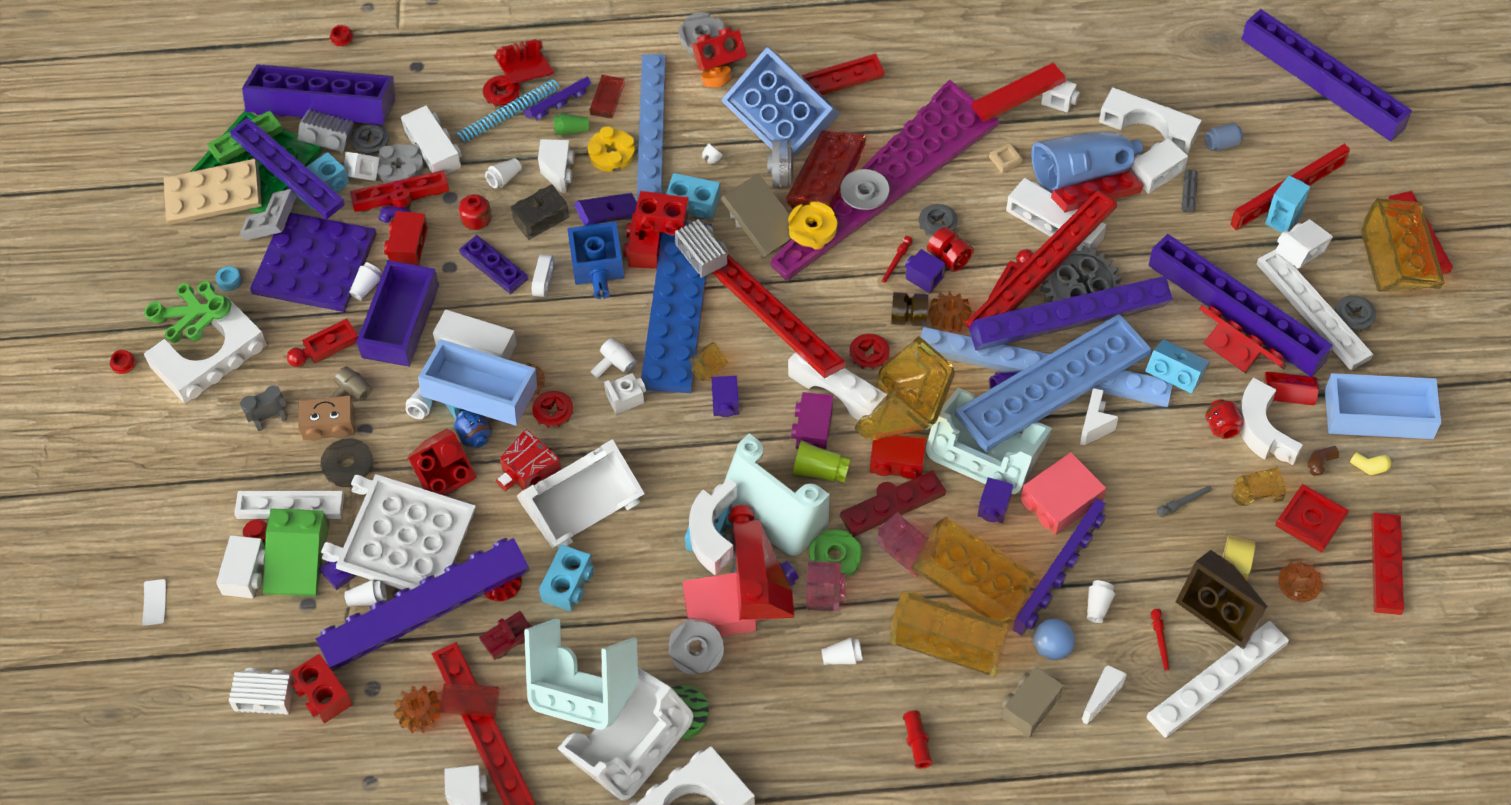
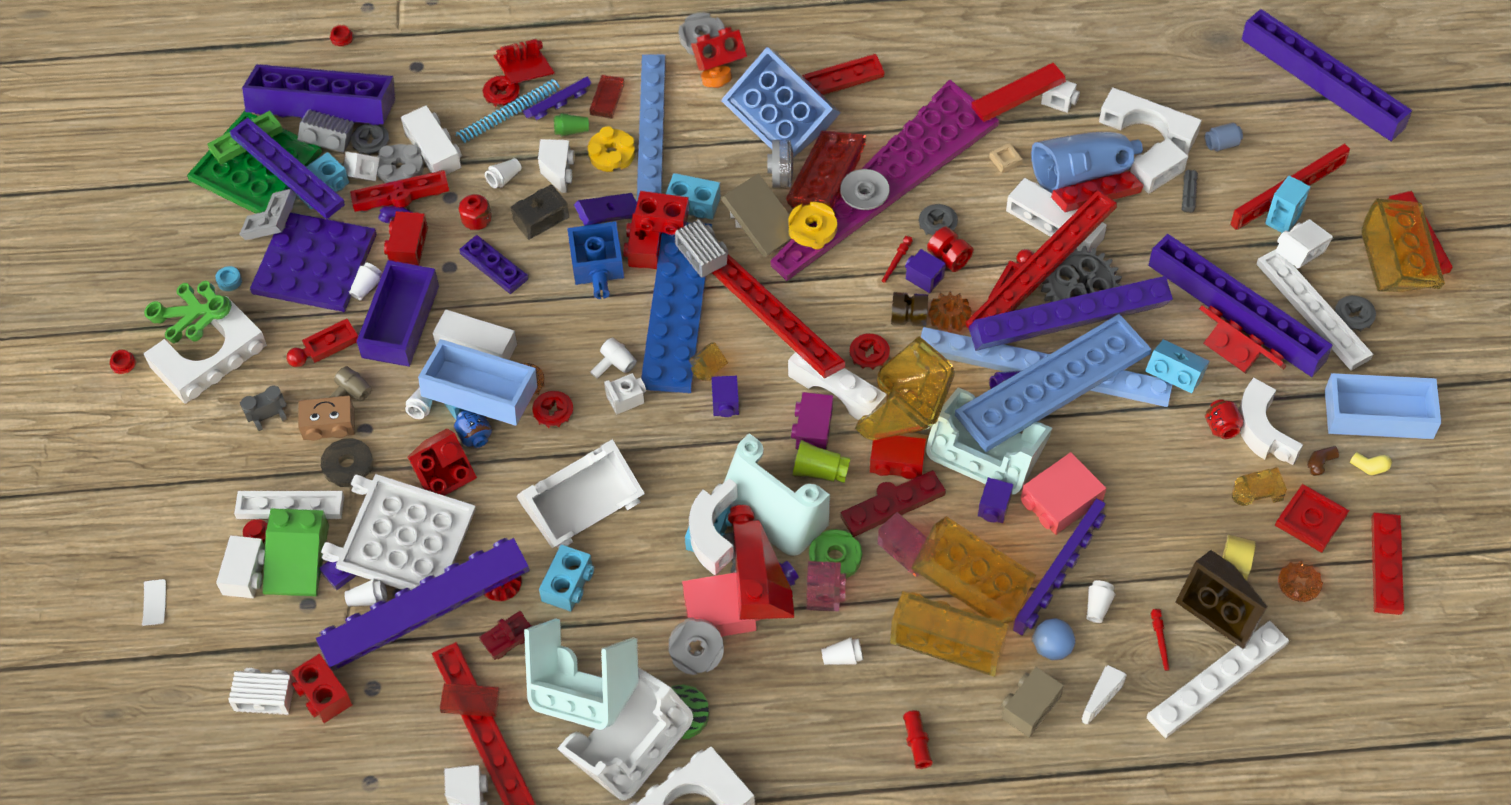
(212, 191): tan plate -> none
(418, 709): clear orange gear -> none
(527, 462): red torso -> none
(542, 275): white beam -> none
(711, 154): white hinge -> none
(1097, 422): white slope -> none
(1174, 505): dark grey piece -> none
(1293, 388): red slope -> none

